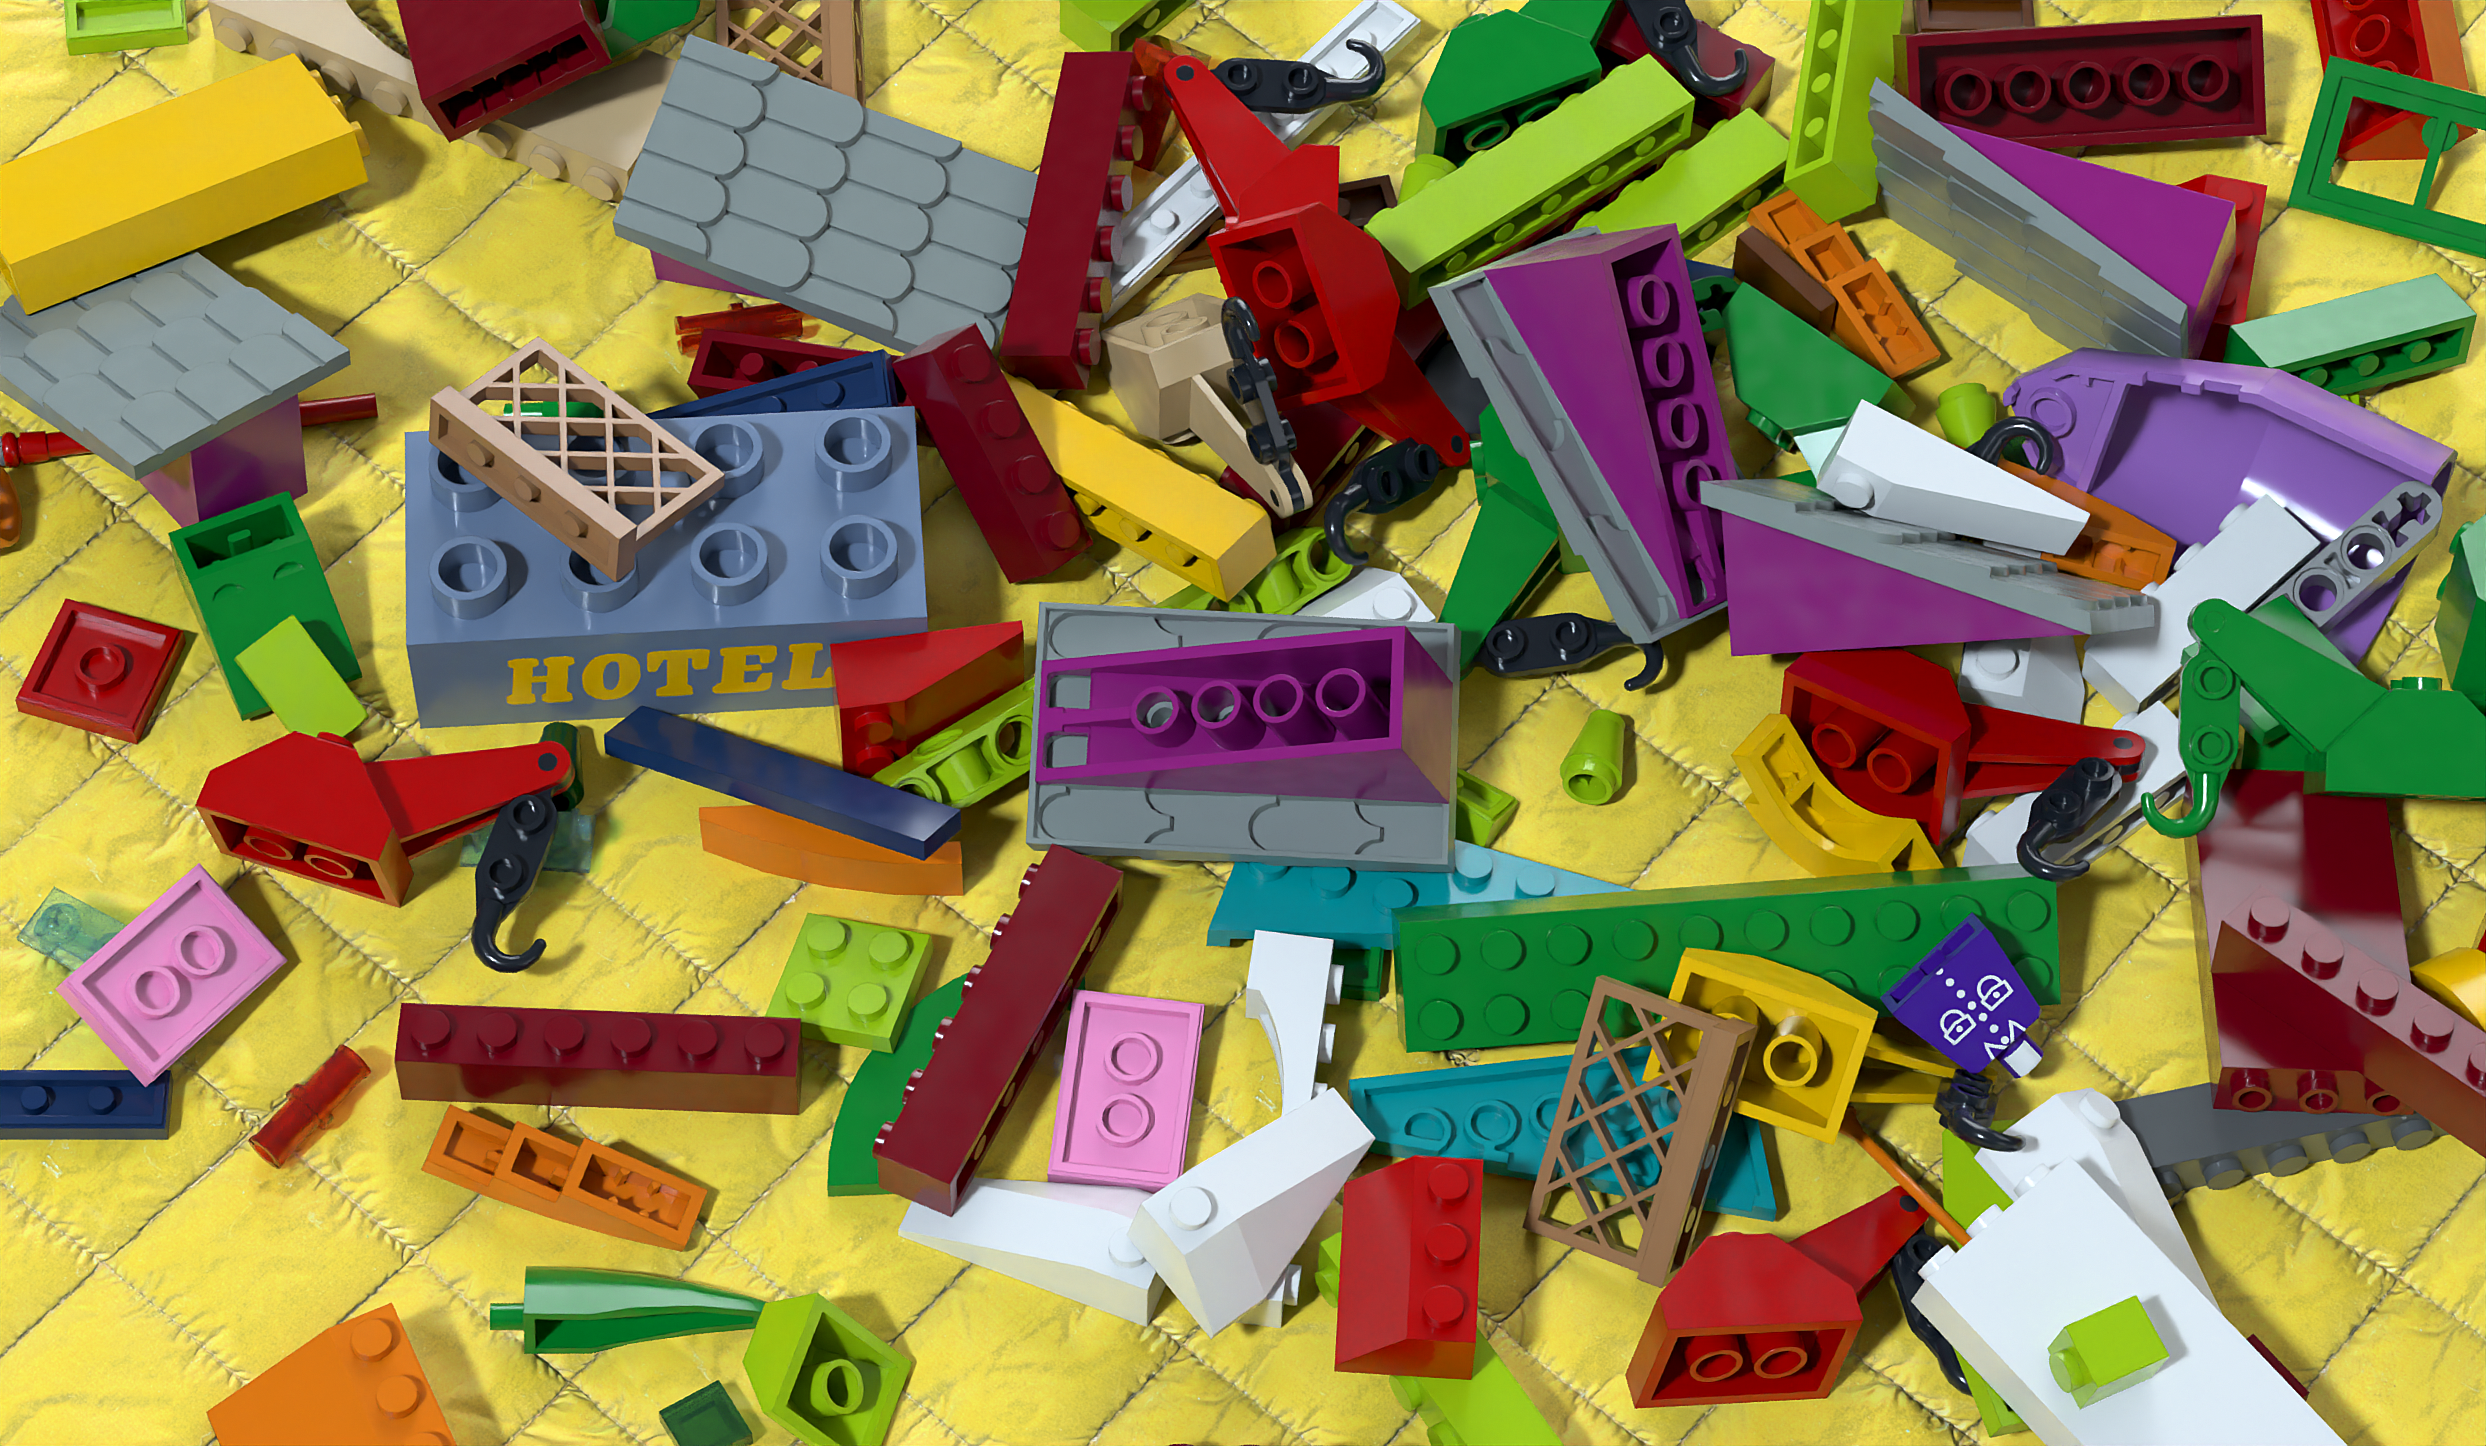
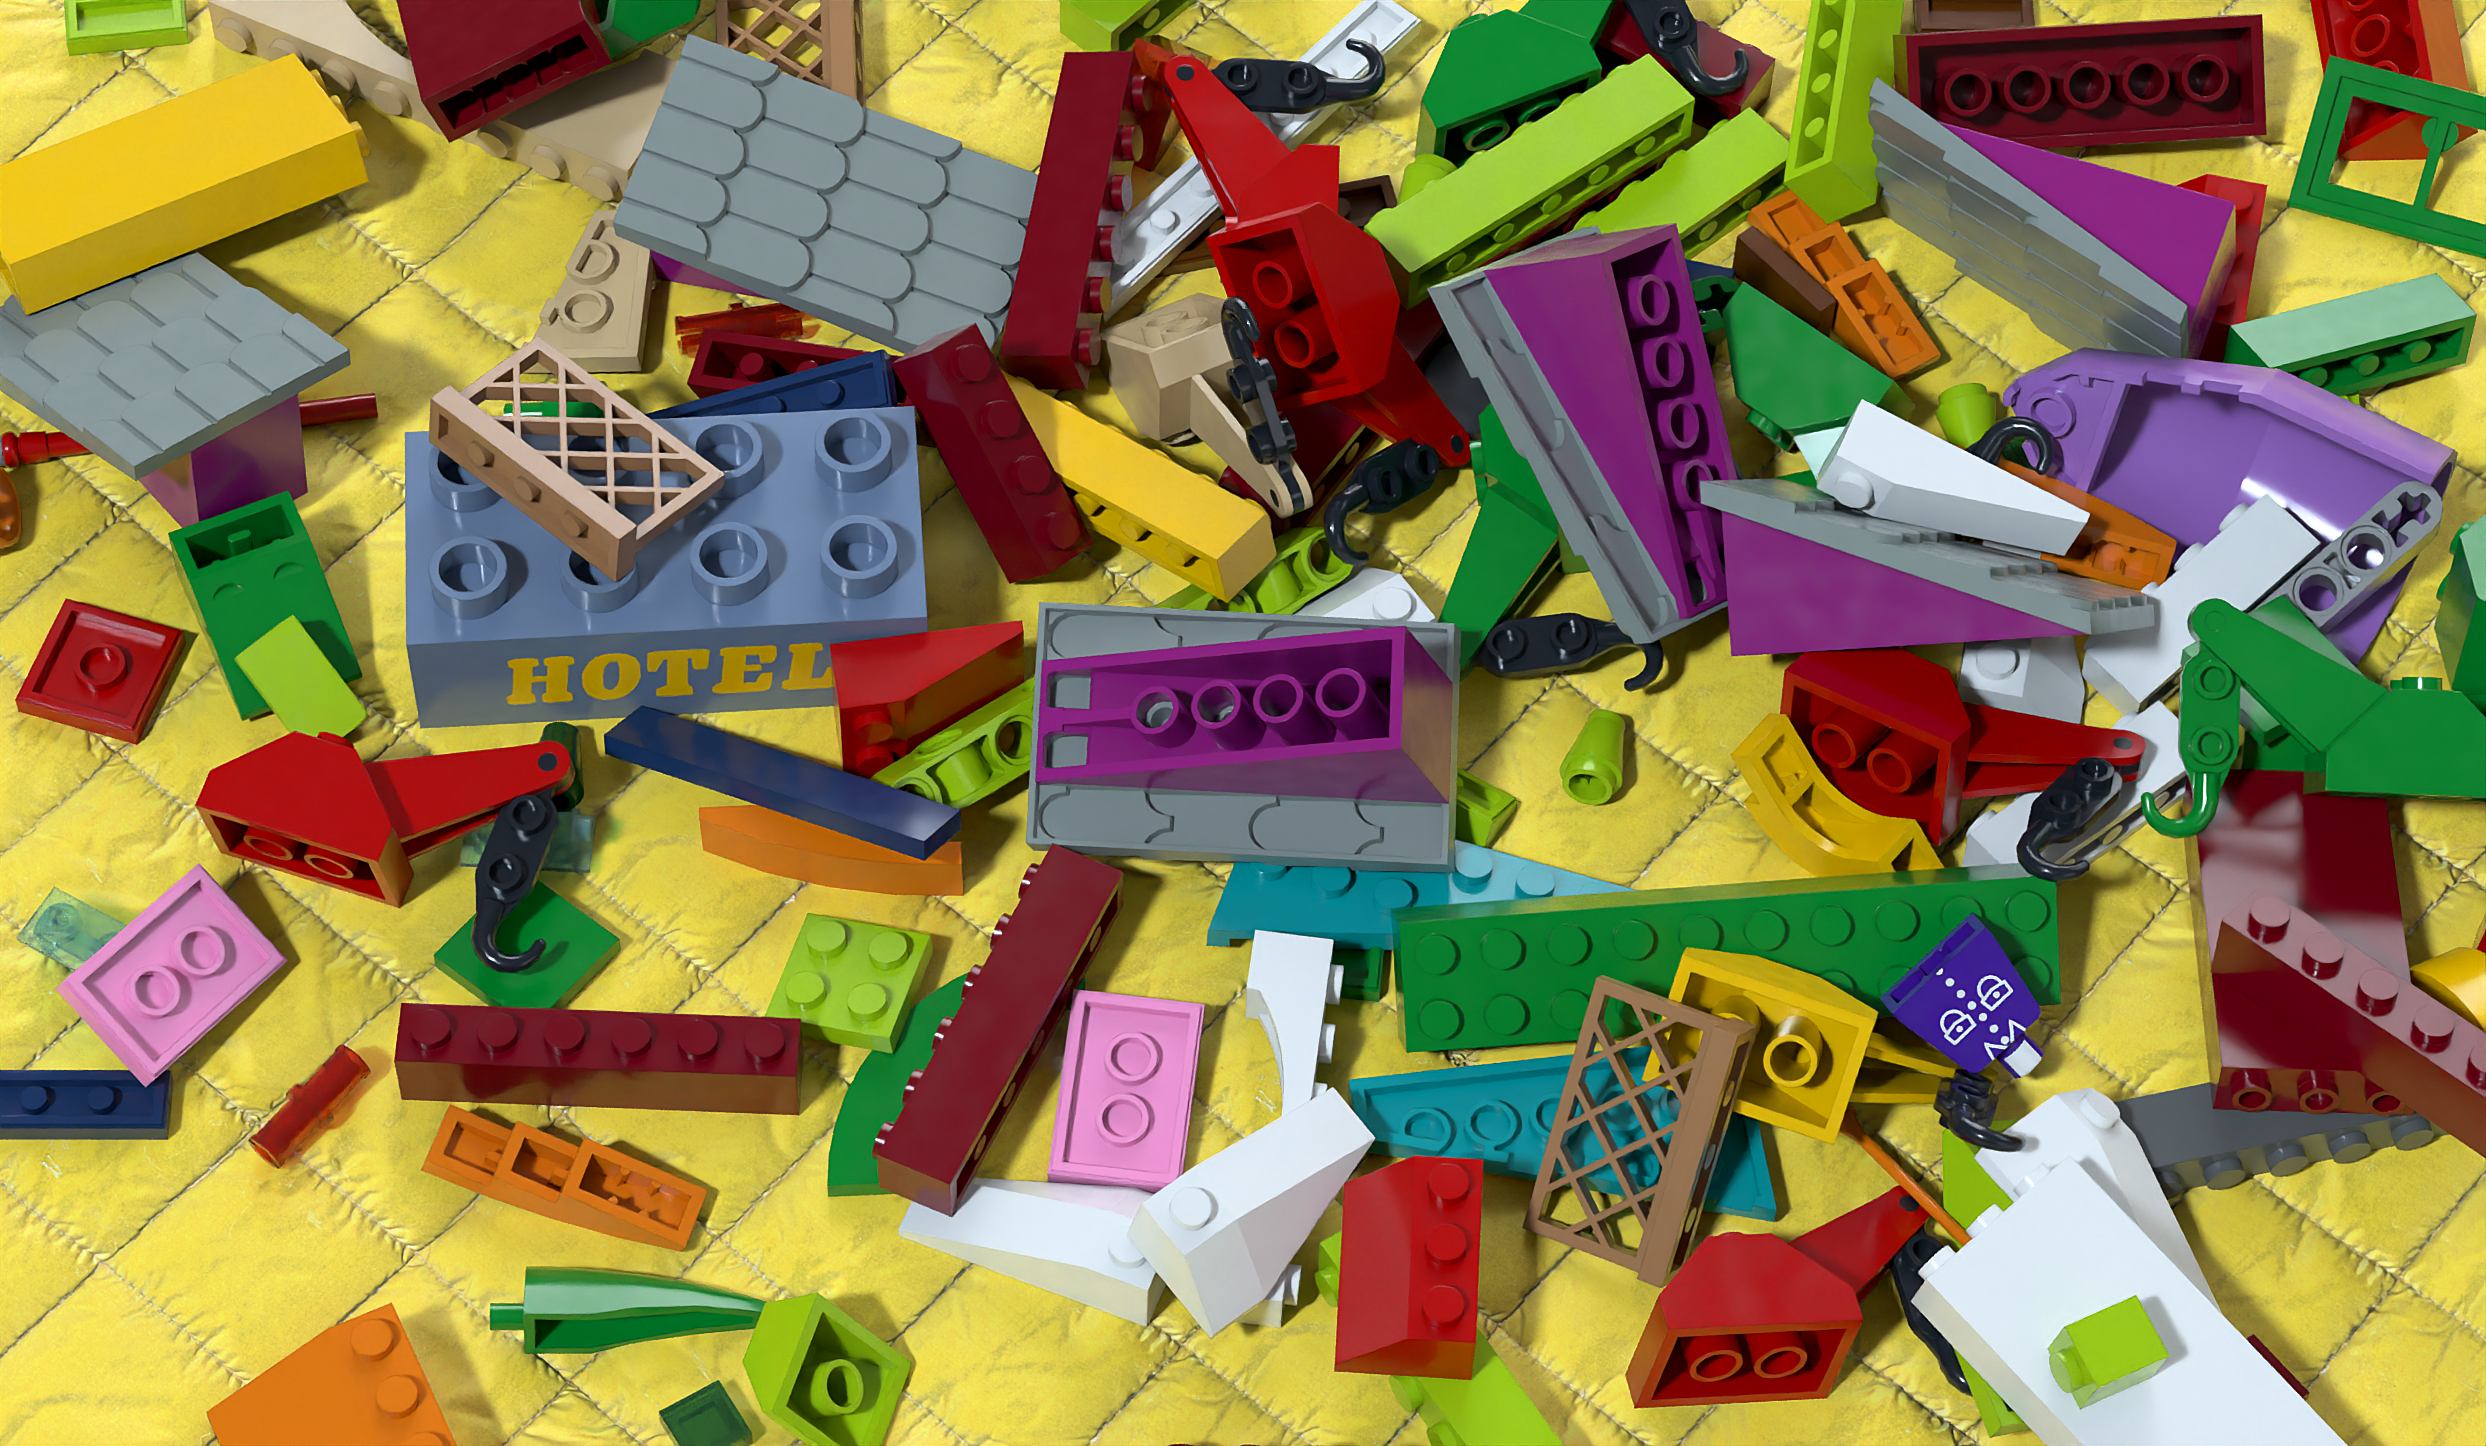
(573, 954): none -> green tile
(601, 303): none -> tan wing

